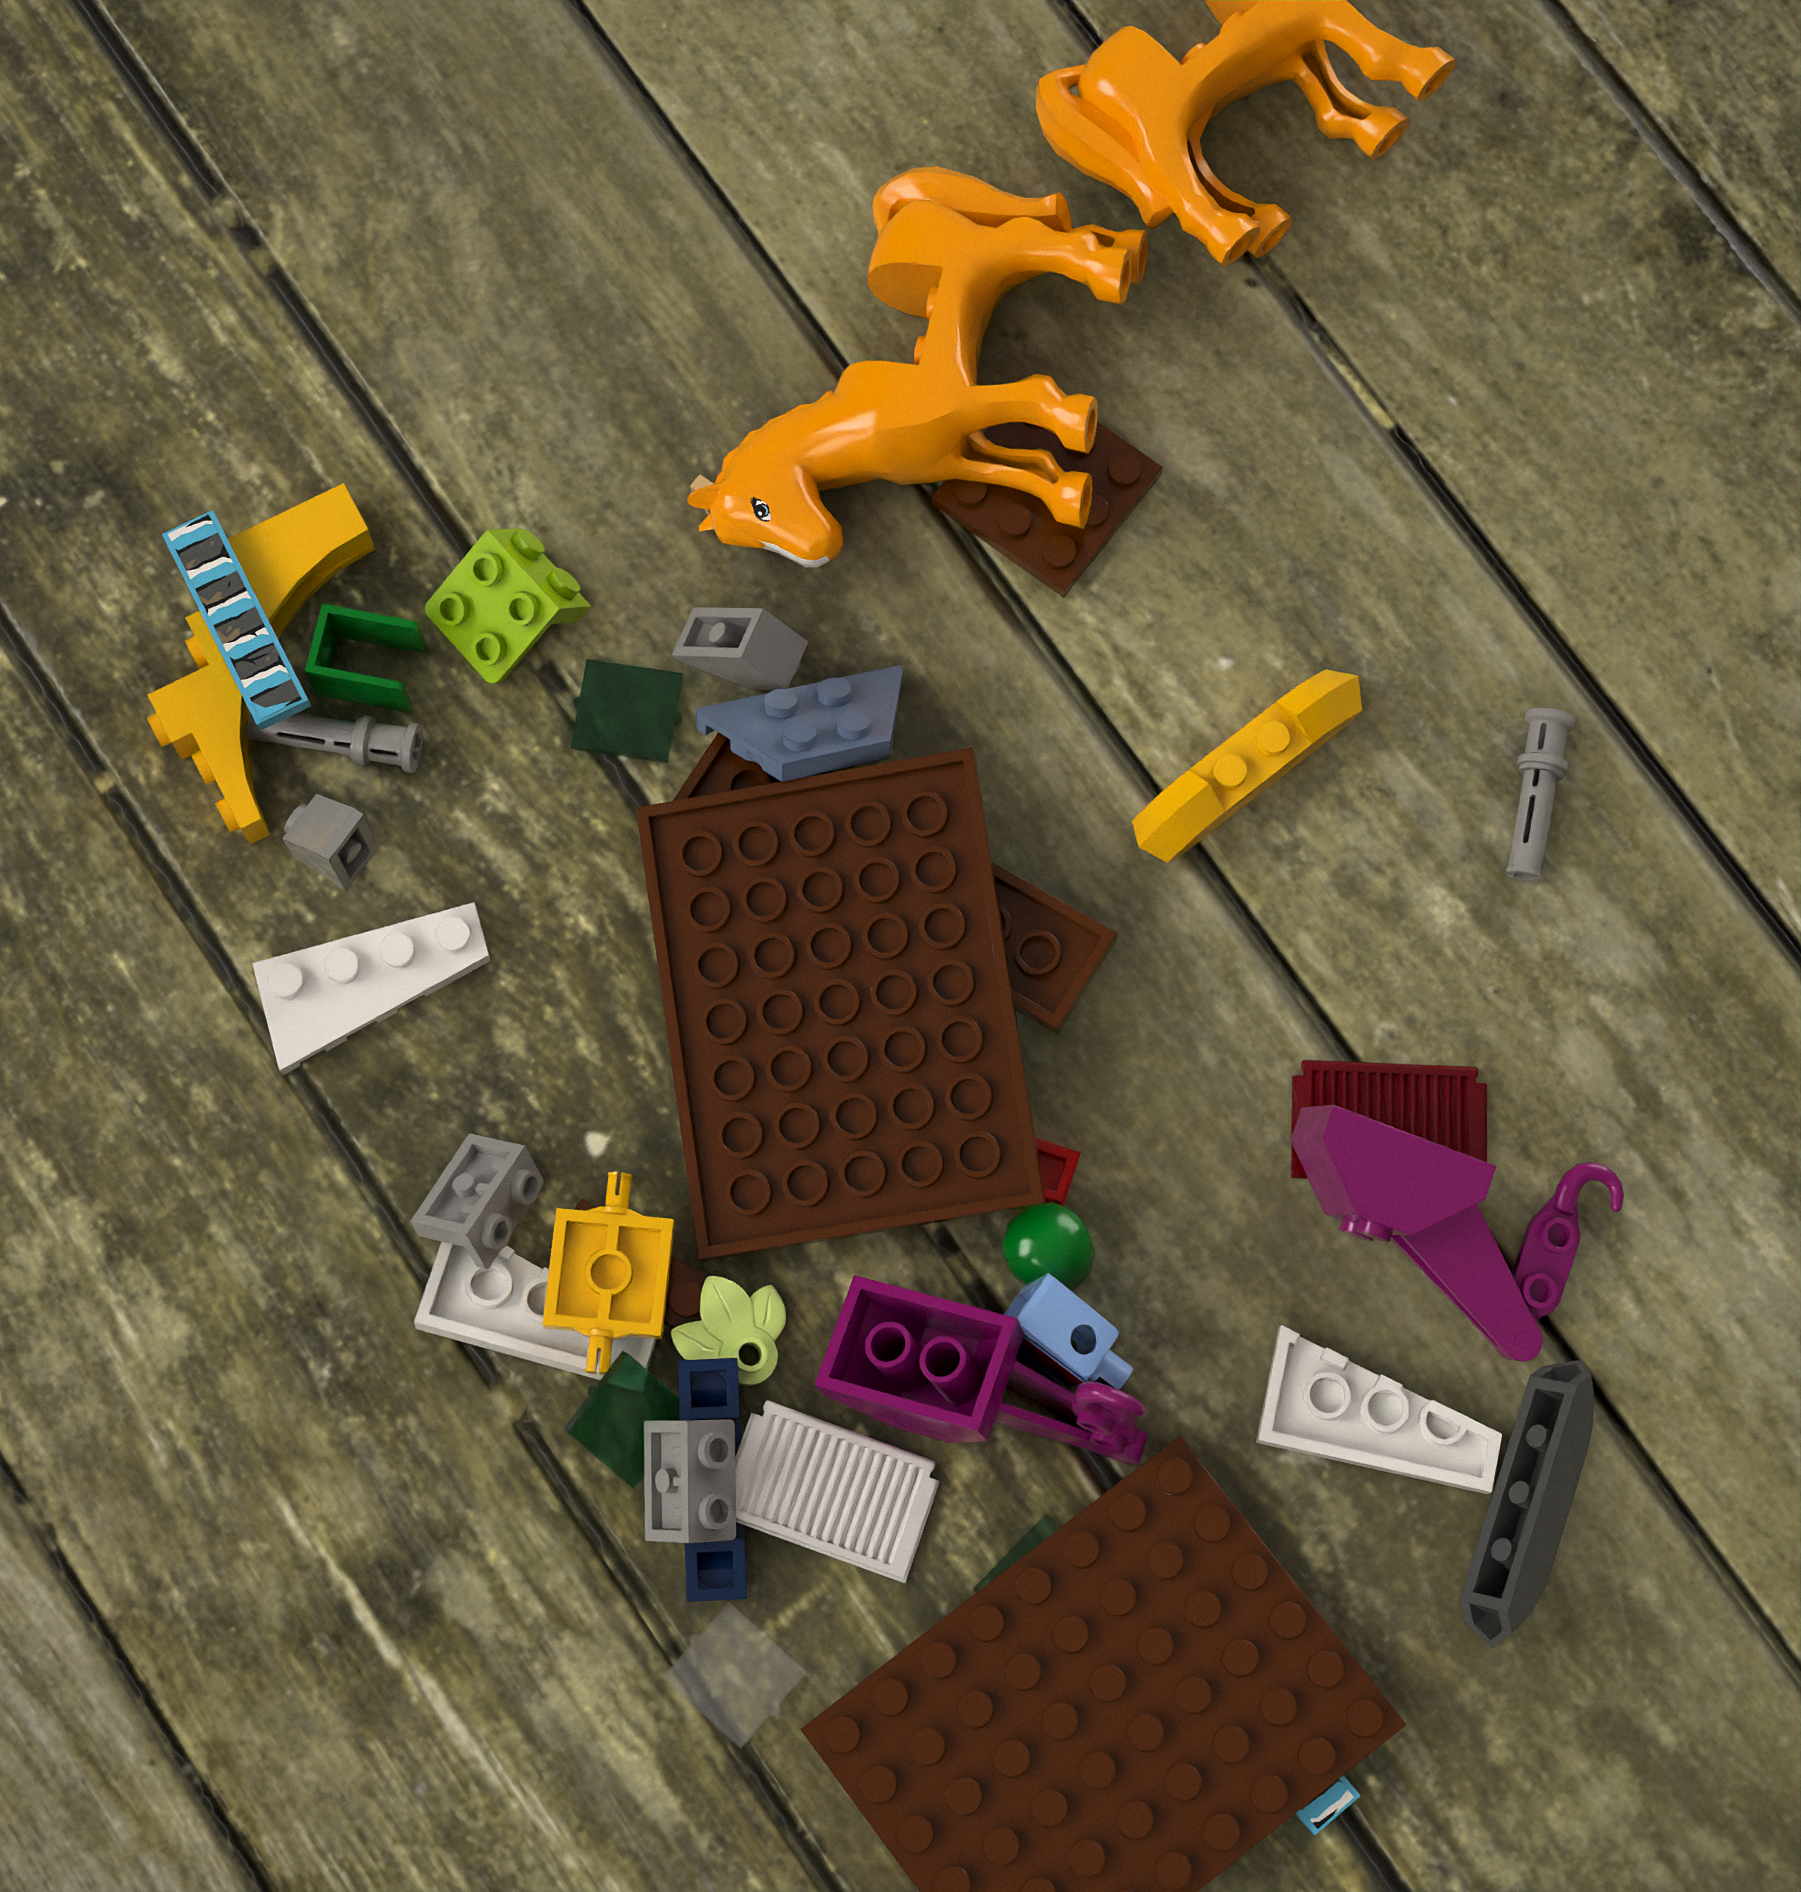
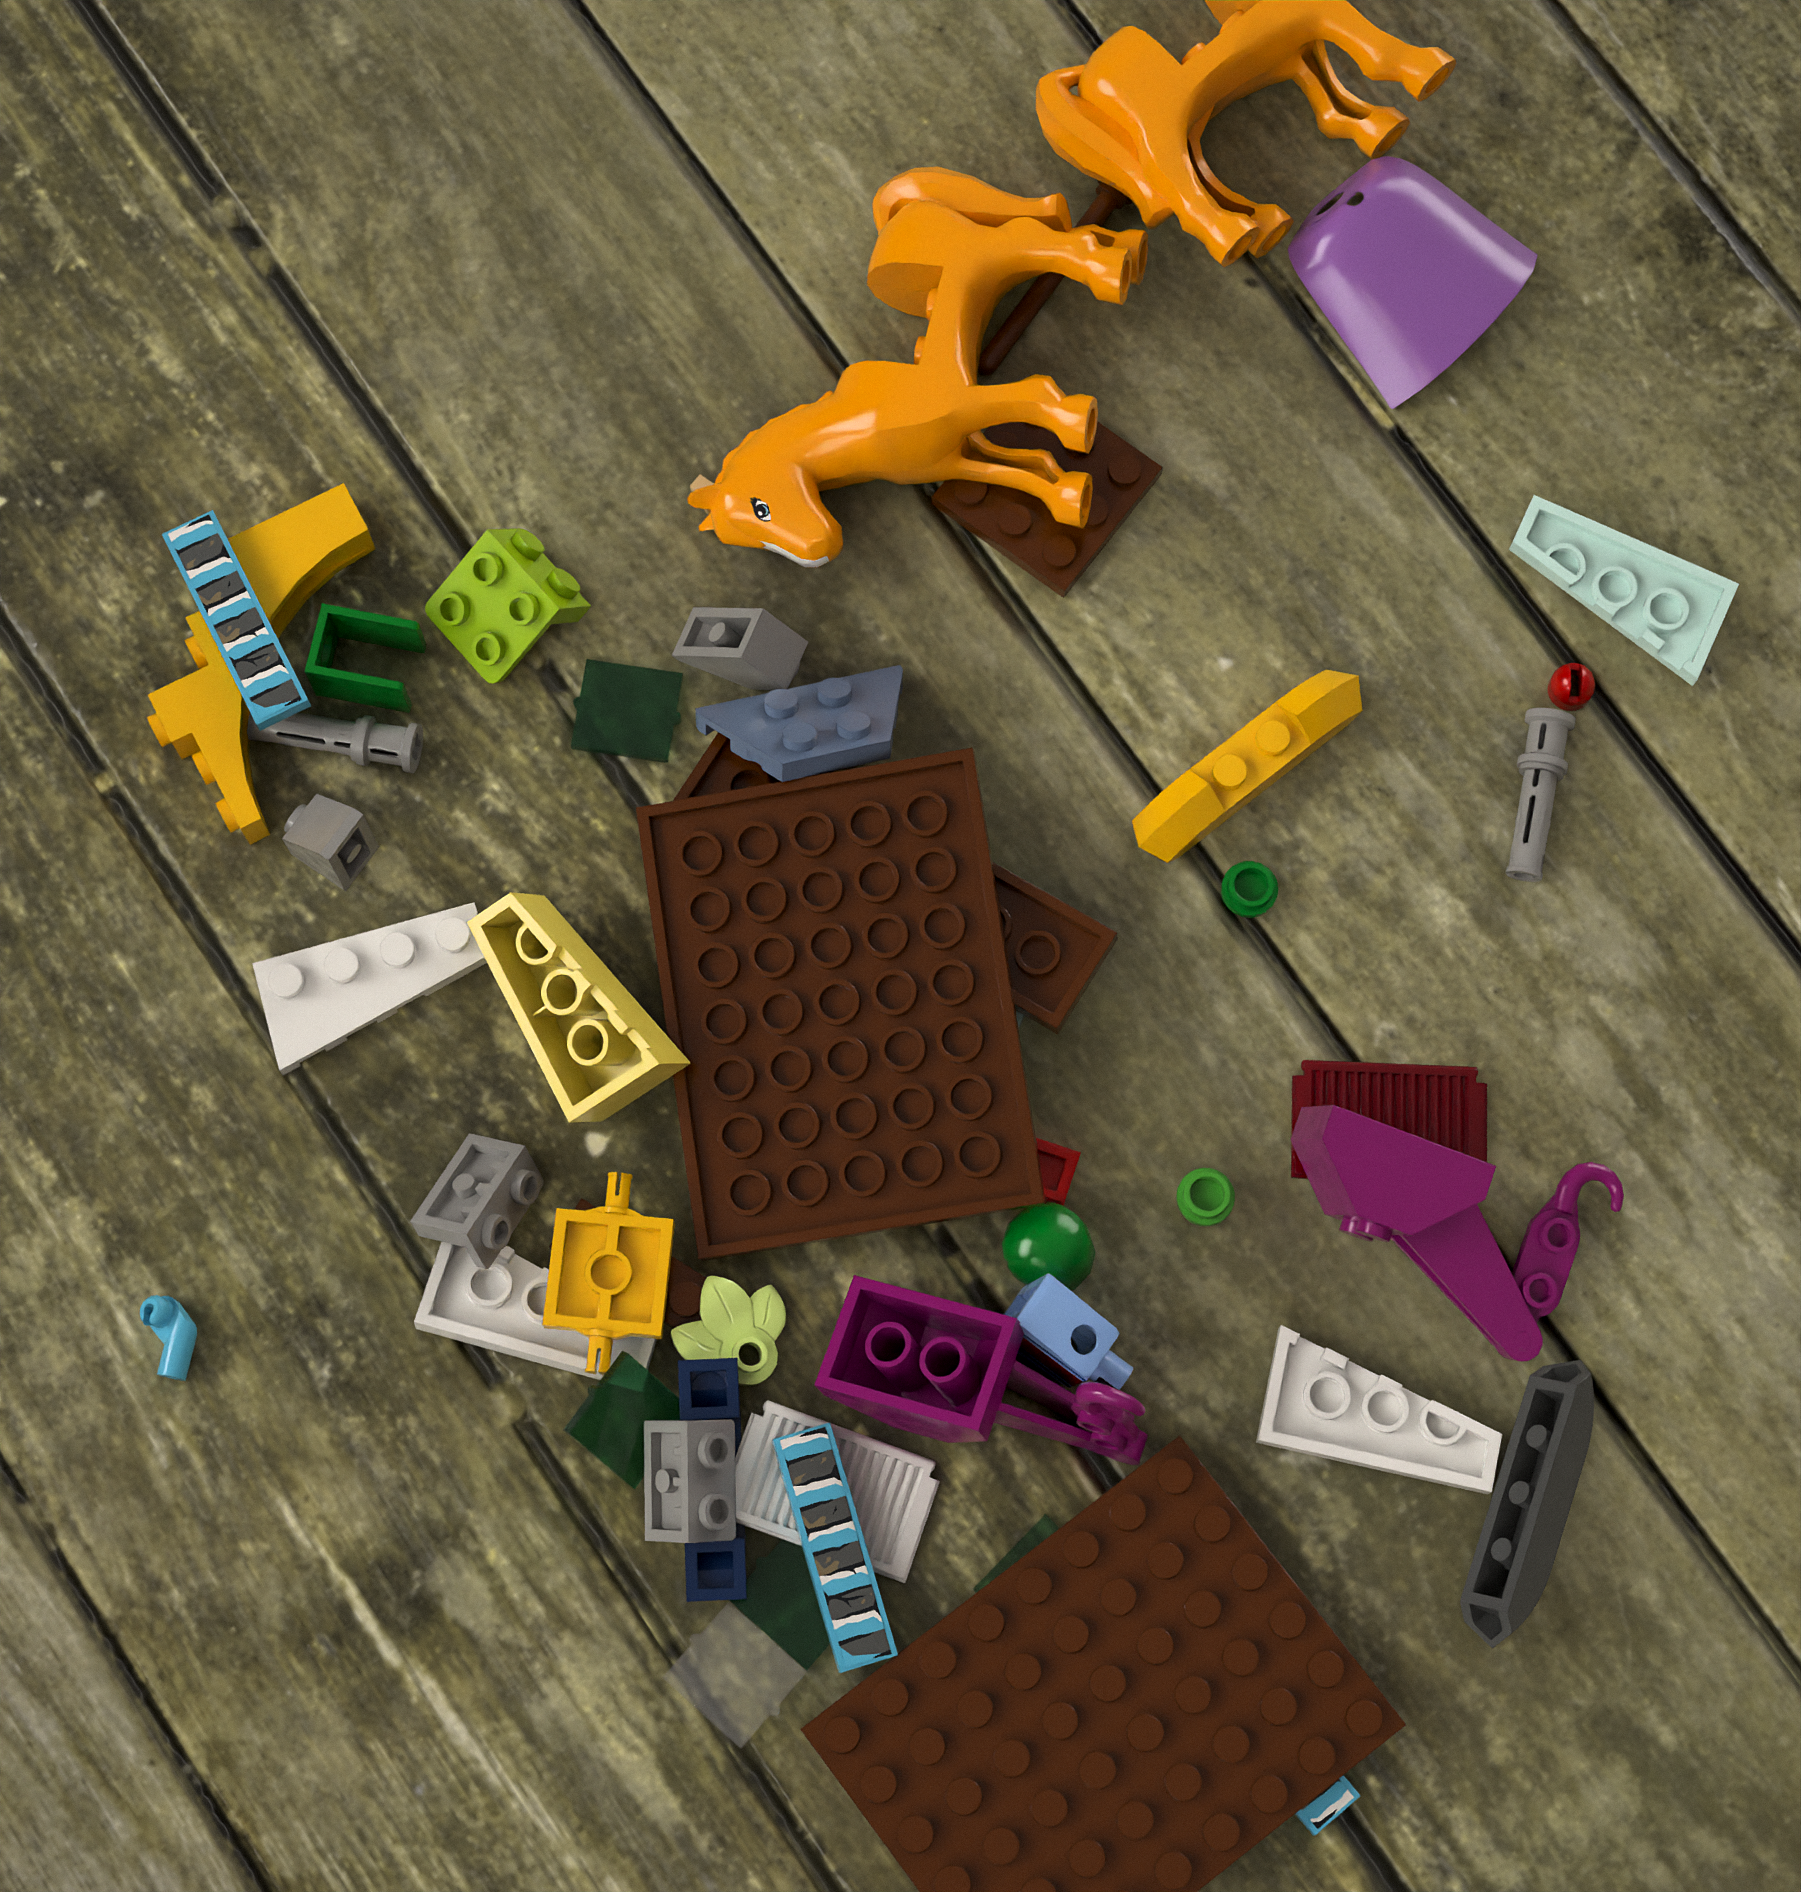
(175, 1331): none -> medium azure arm
(572, 1009): none -> light yellow wedge
(785, 1604): none -> clear green piece
(834, 1547): none -> tile
(1044, 286): none -> reddish brown piece
(1205, 1197): none -> bright green plate
(1249, 889): none -> green plate
(1406, 273): none -> medium lavender piece
(1560, 687): none -> red hinge
(1636, 588): none -> light aqua wing

